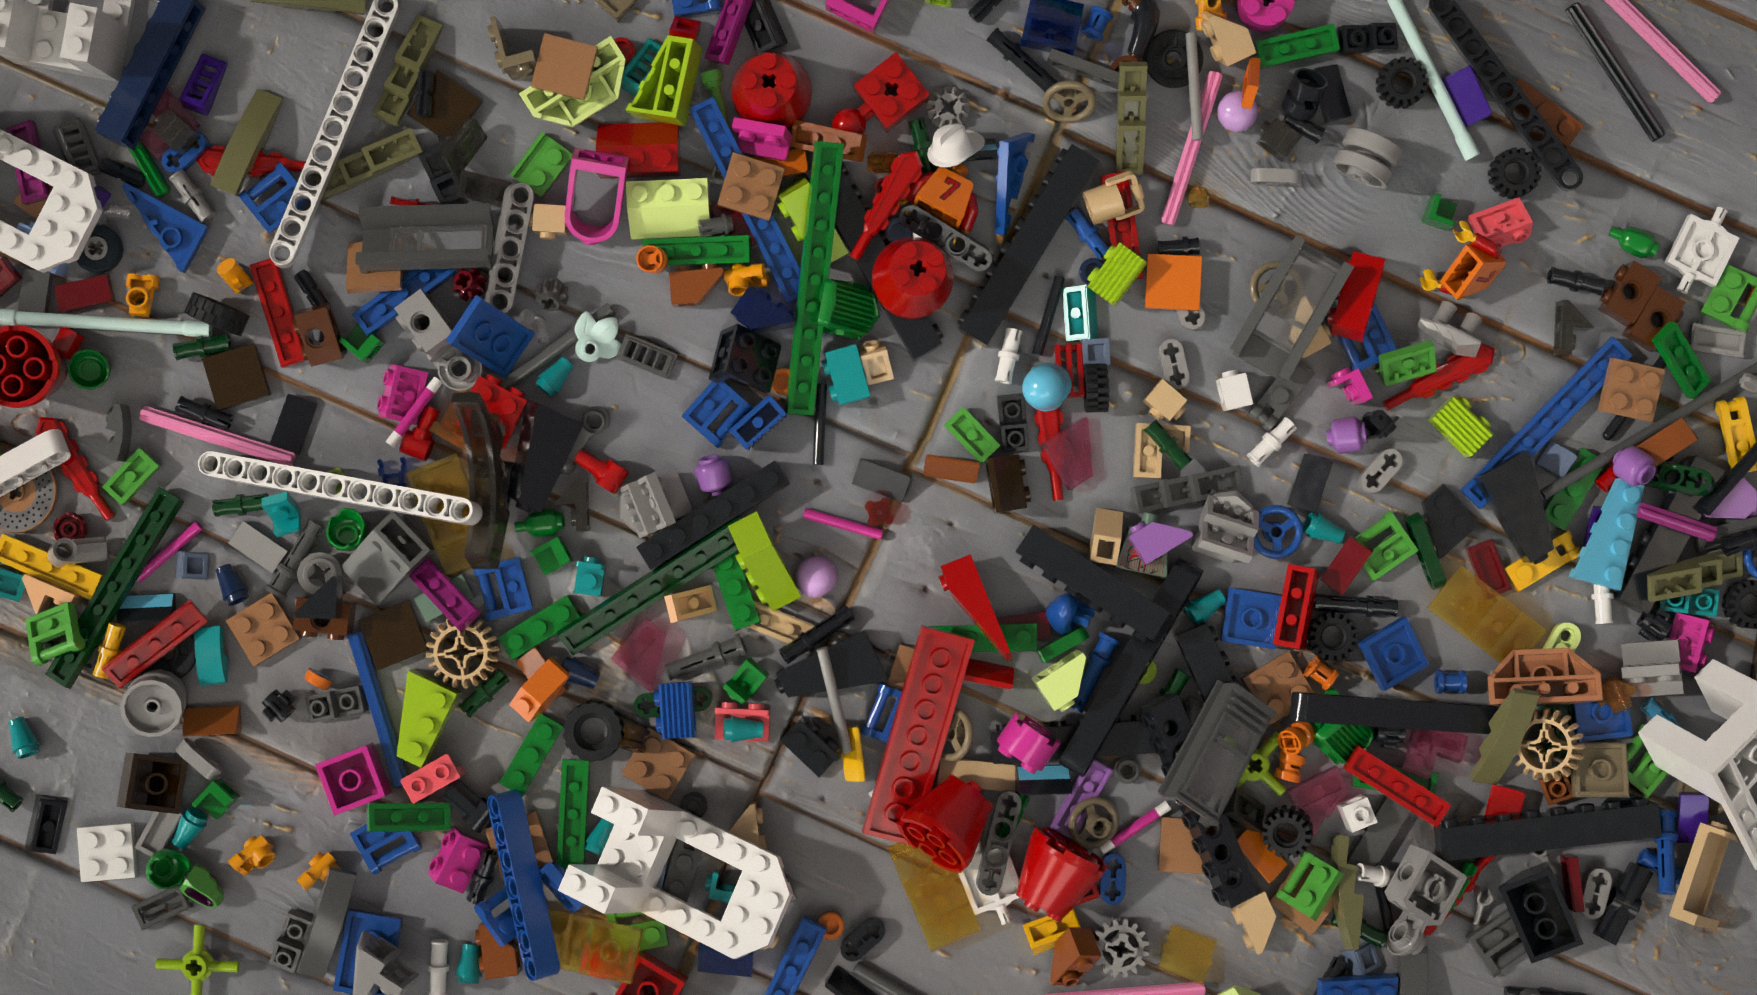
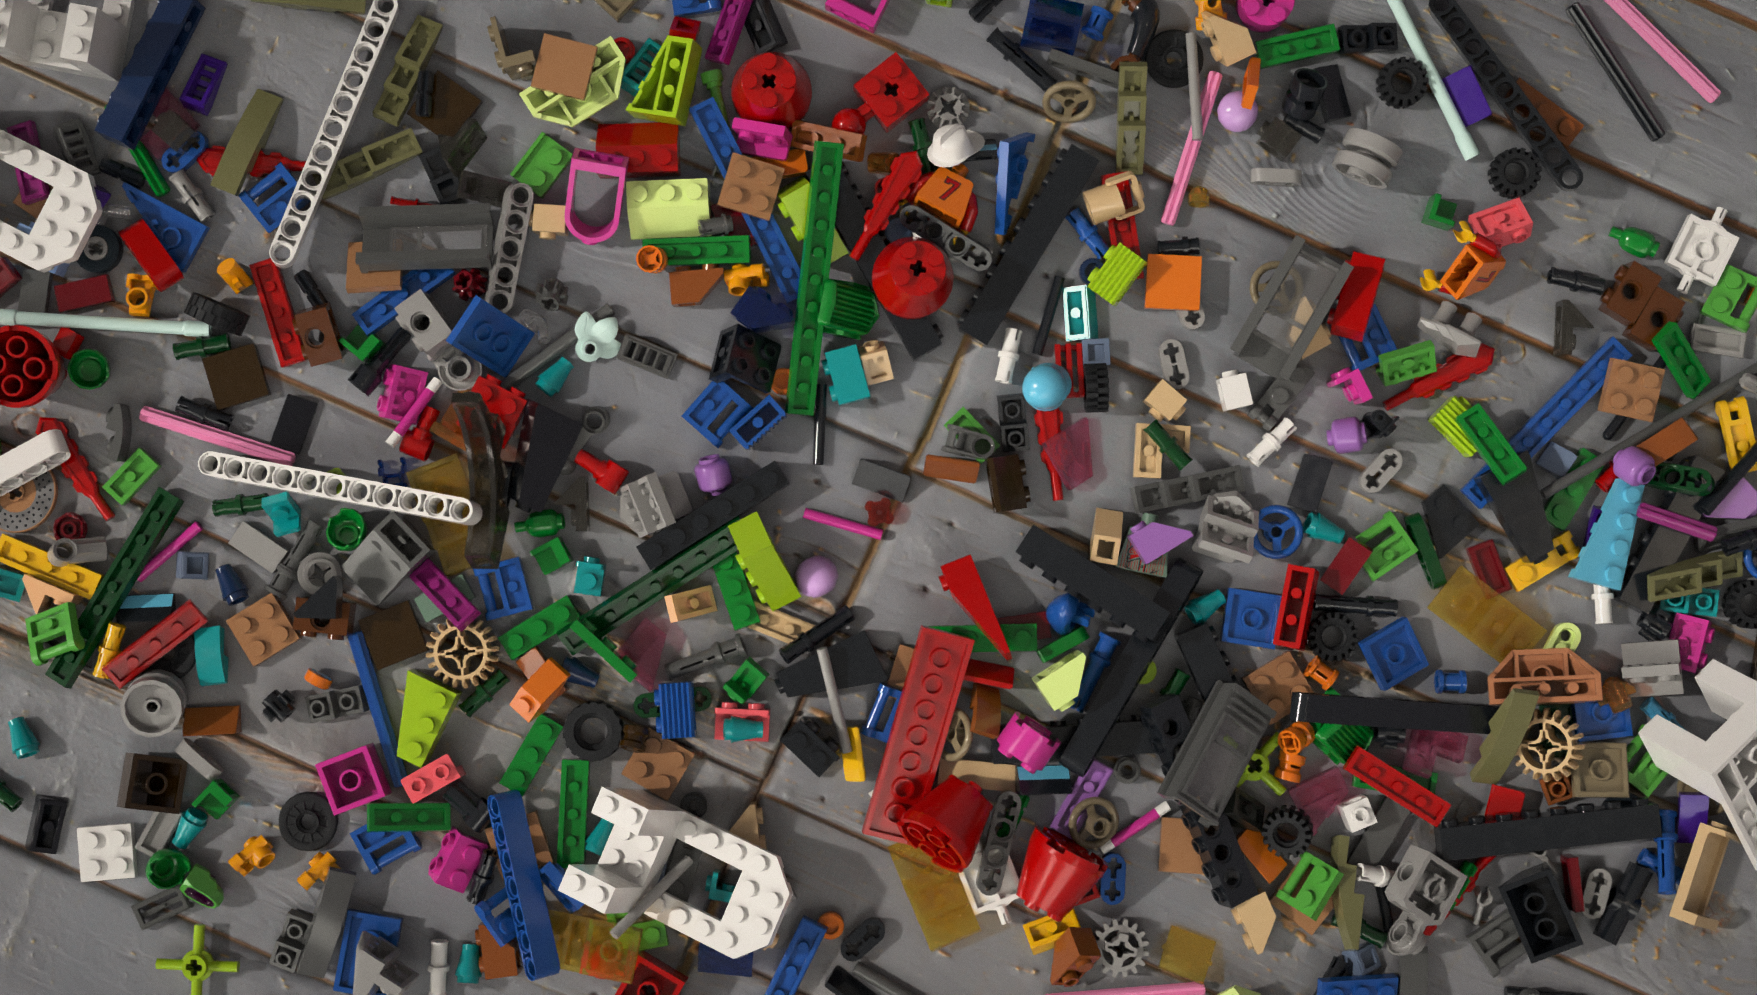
(151, 255): none -> red beam
(292, 828): none -> black wheel
(368, 375): none -> black piece
(605, 648): none -> green plate
(651, 896): none -> light grey bar
(966, 442): none -> dark grey piece
(986, 710): none -> dark orange slope
(1491, 444): none -> green plate

